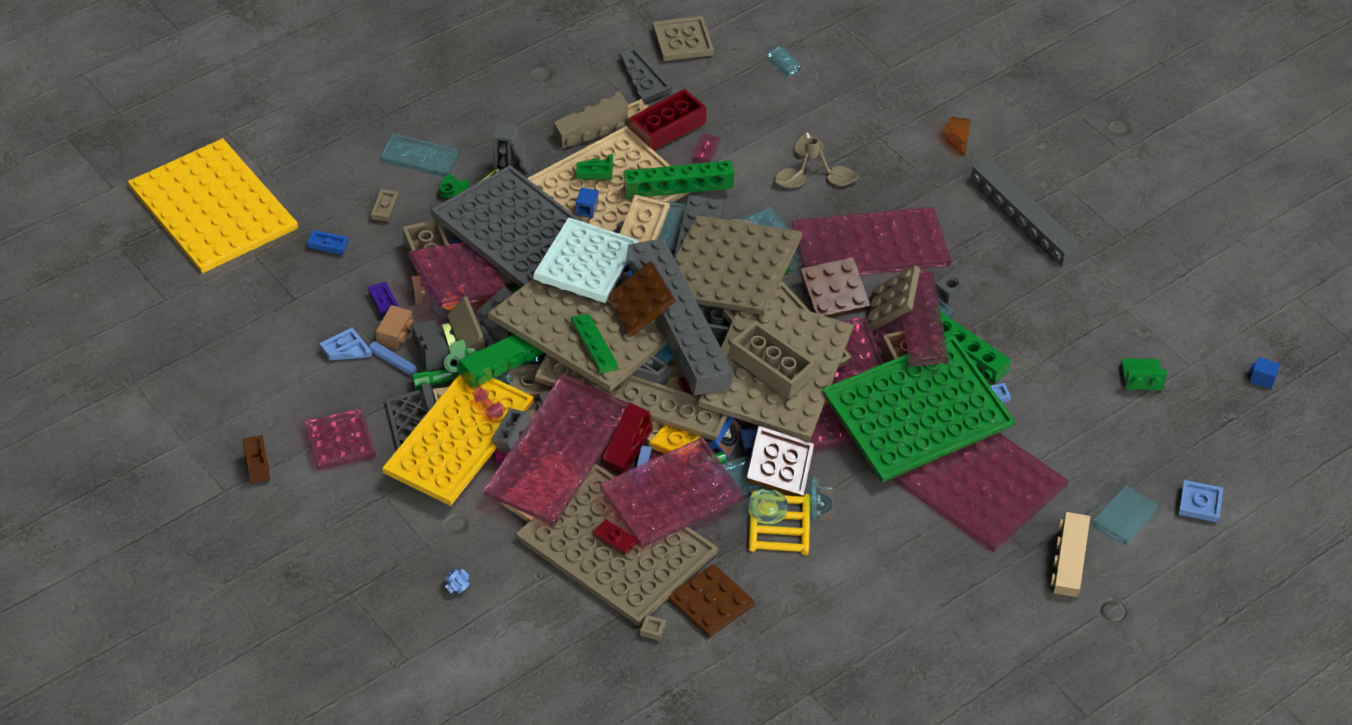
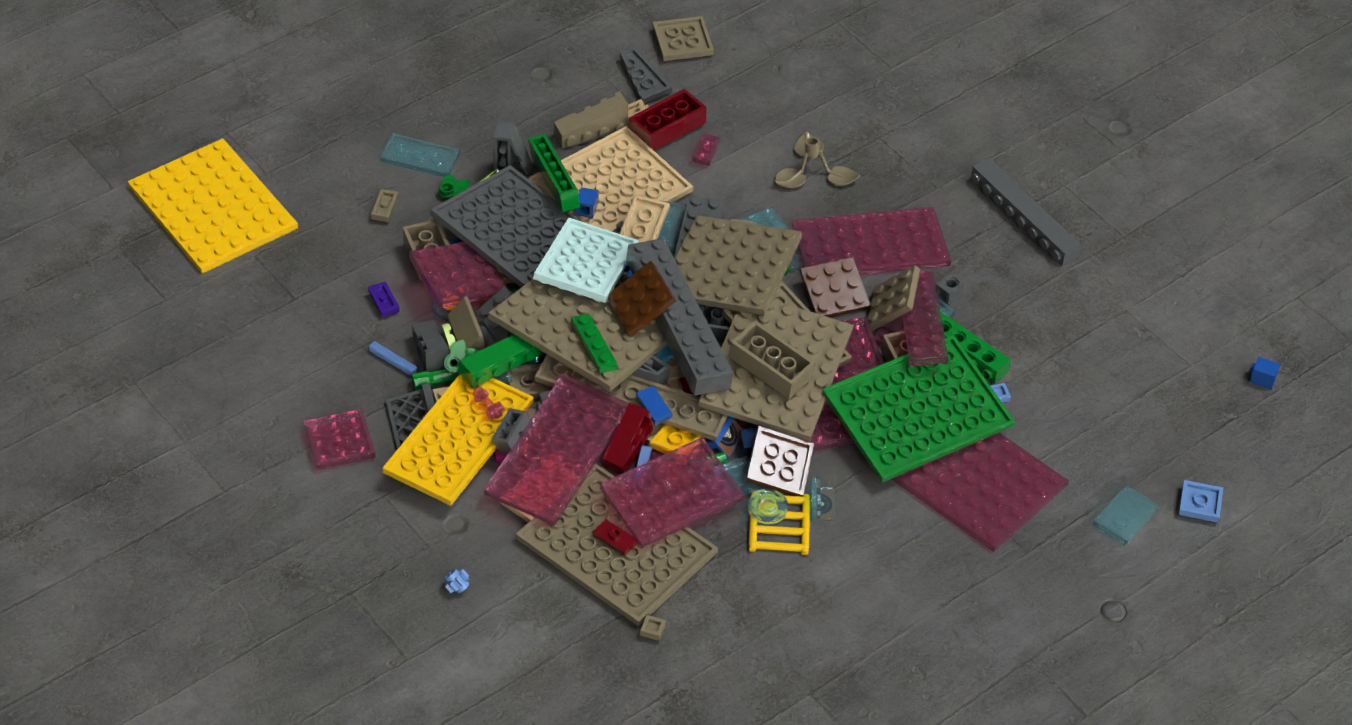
(256, 459): reddish brown brick -> none
(327, 242): blue plate -> none
(345, 346): medium blue wing -> none
(394, 327): medium nougat brick -> none
(418, 289): dark tan bracket -> none
(554, 173): none -> green brick
(595, 169): green wing -> none
(653, 402): none -> blue tile
(679, 179): green brick -> none
(711, 600): reddish brown plate -> none
(784, 60): clear light blue plate -> none
(957, 133): clear orange slope -> none
(1071, 554): tan wedge -> none
(1143, 374): green bracket -> none

